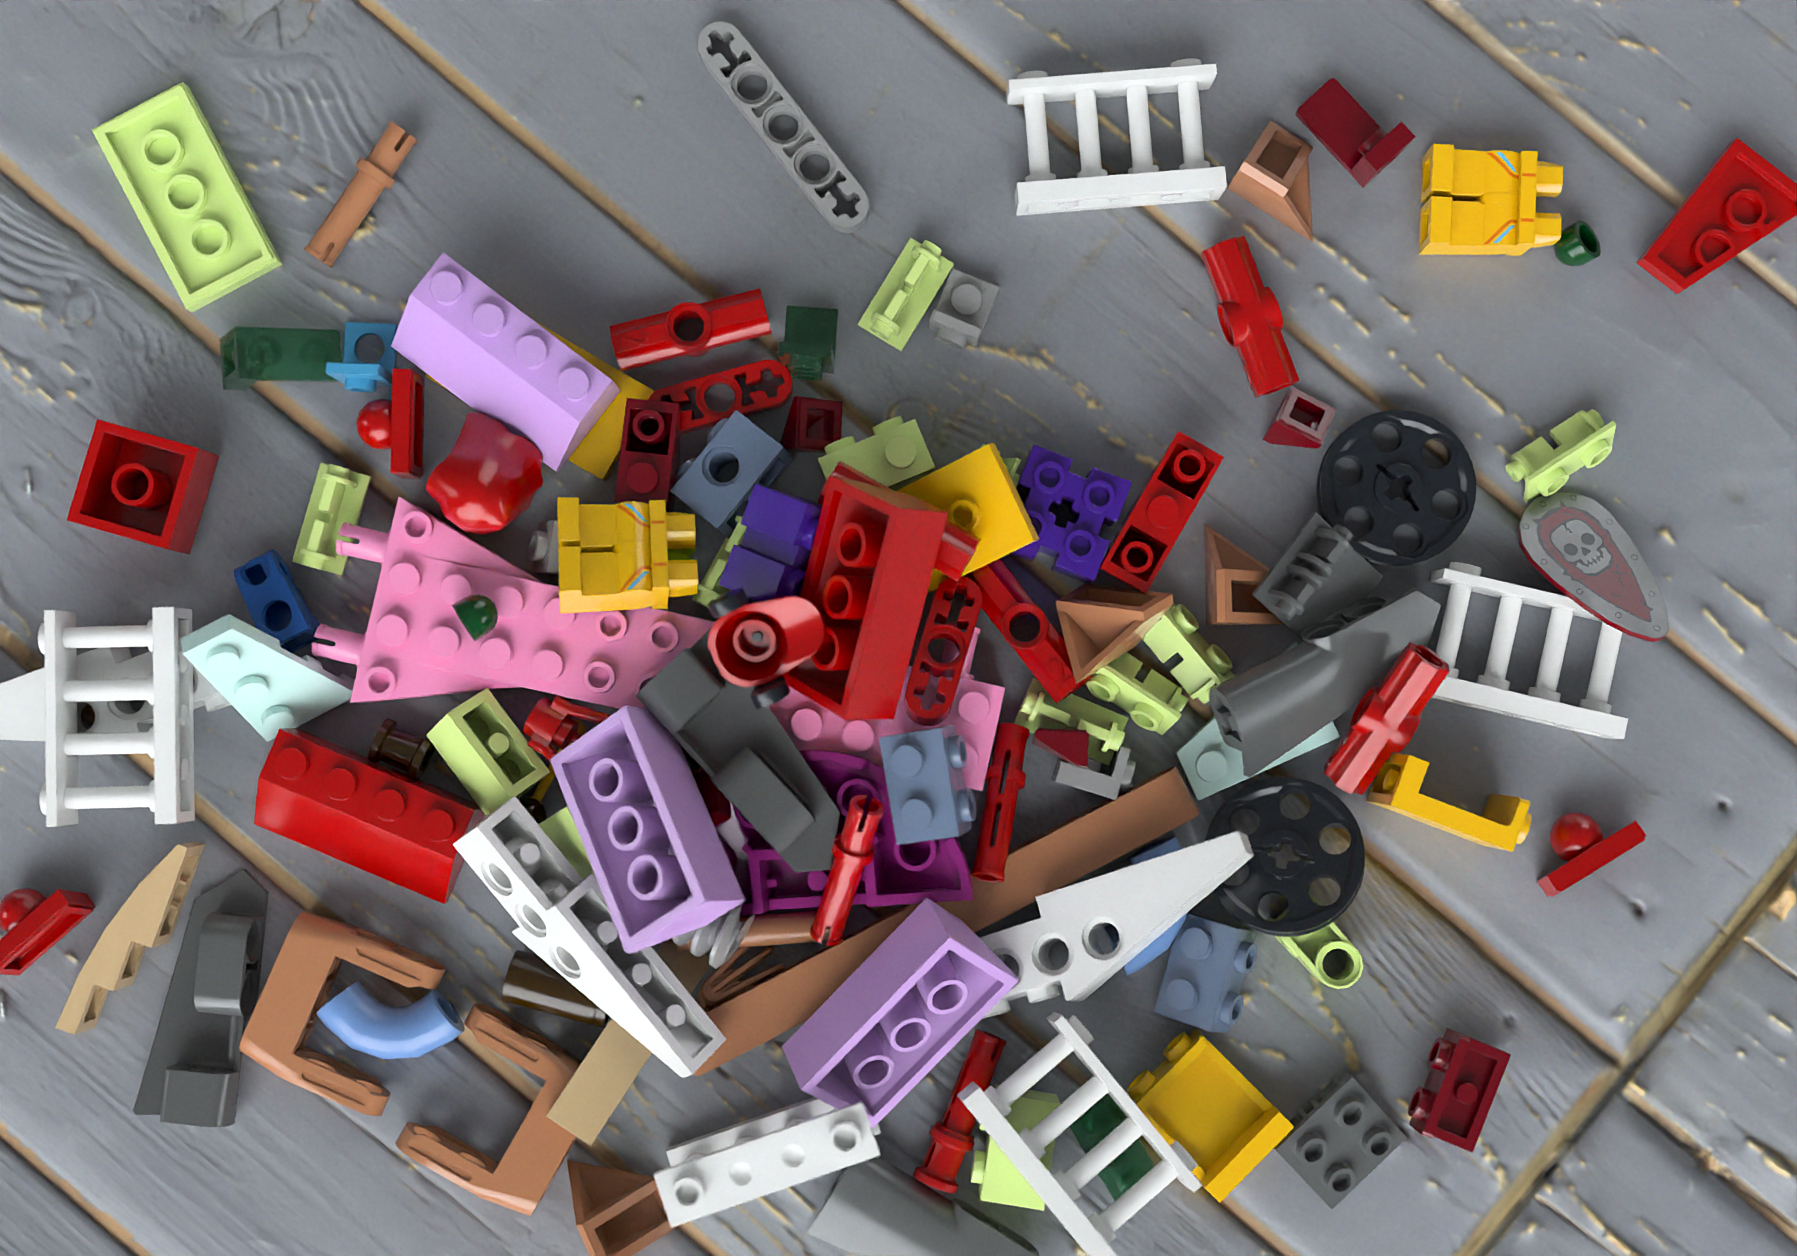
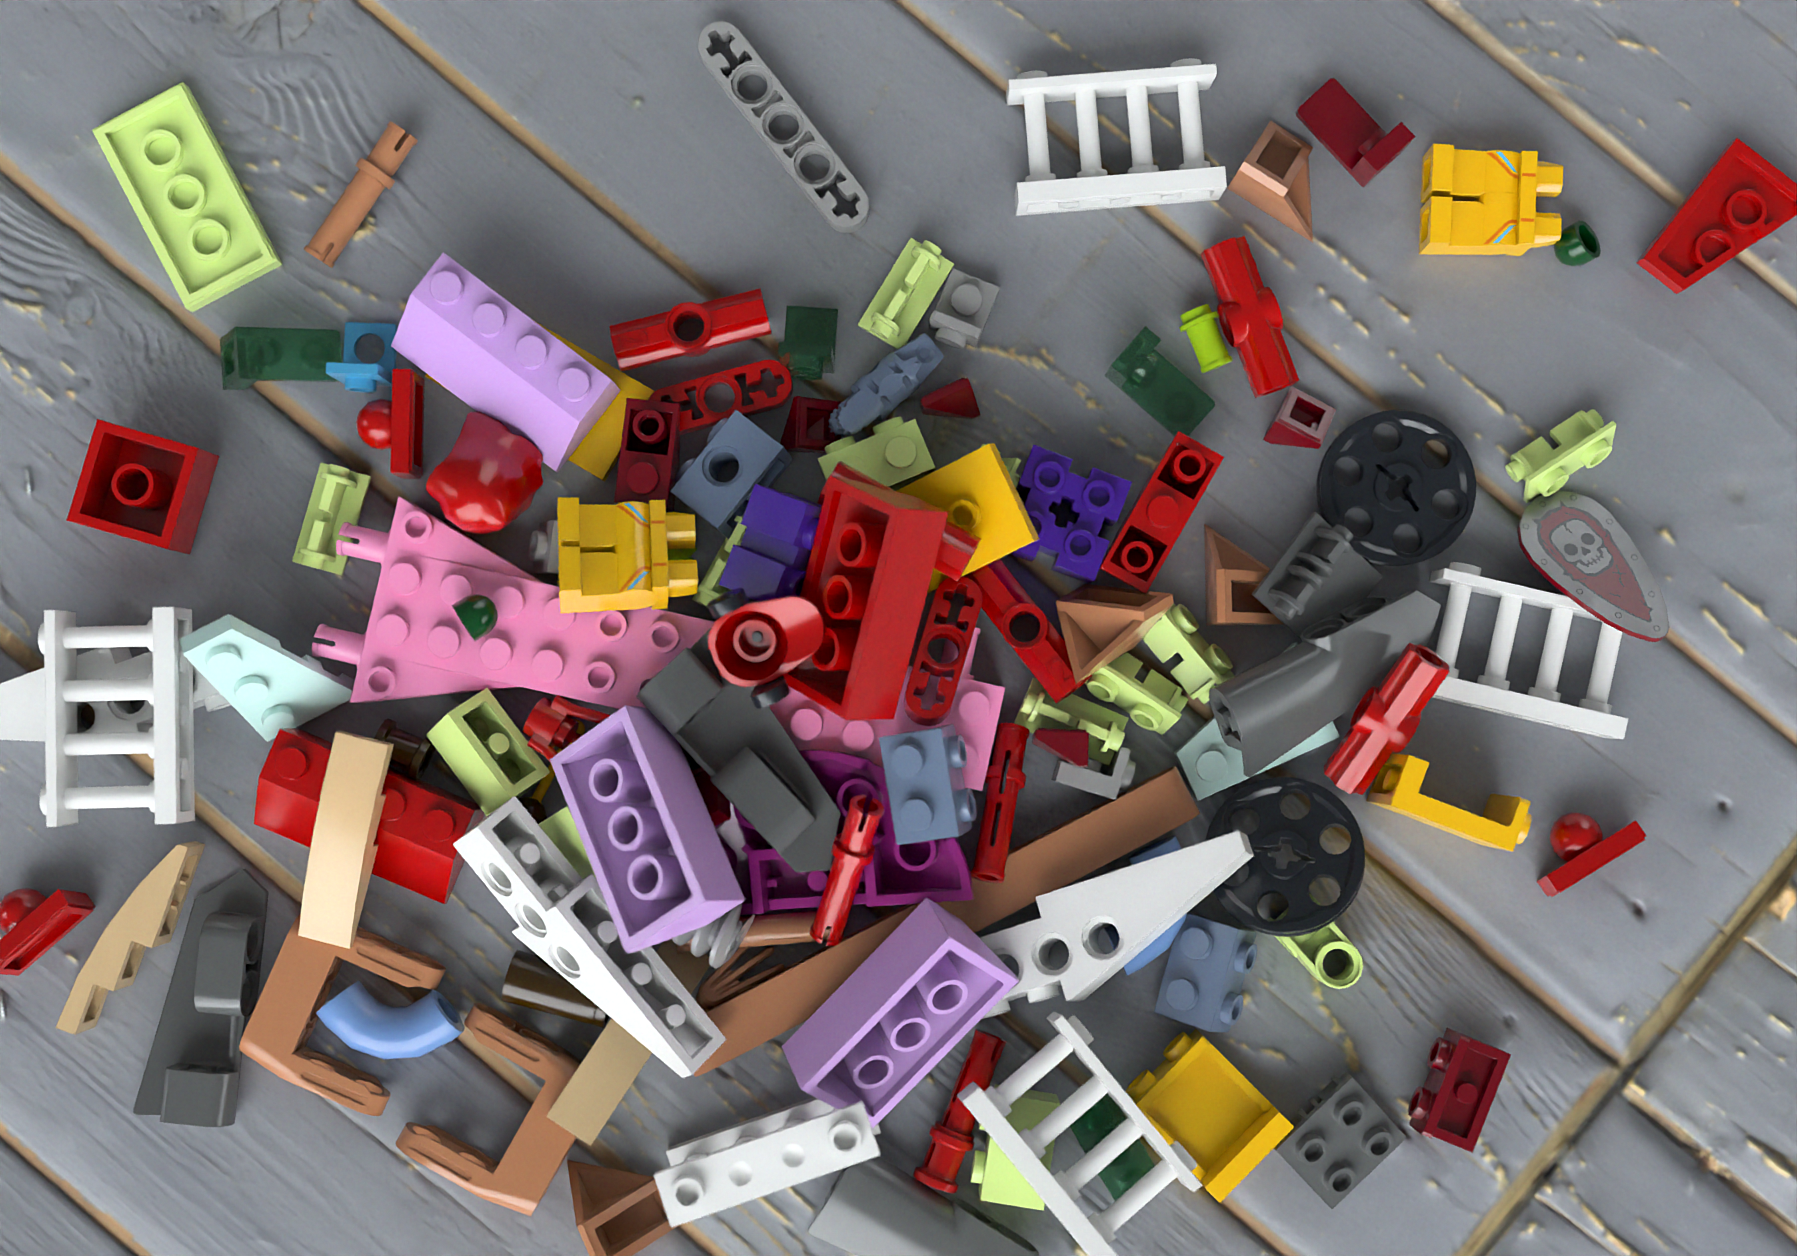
(275, 601): blue leg -> none
(344, 839): none -> tan slope
(886, 386): none -> sand blue hinge
(952, 400): none -> dark red slope
(1159, 385): none -> clear green bracket
(1205, 337): none -> lime pin

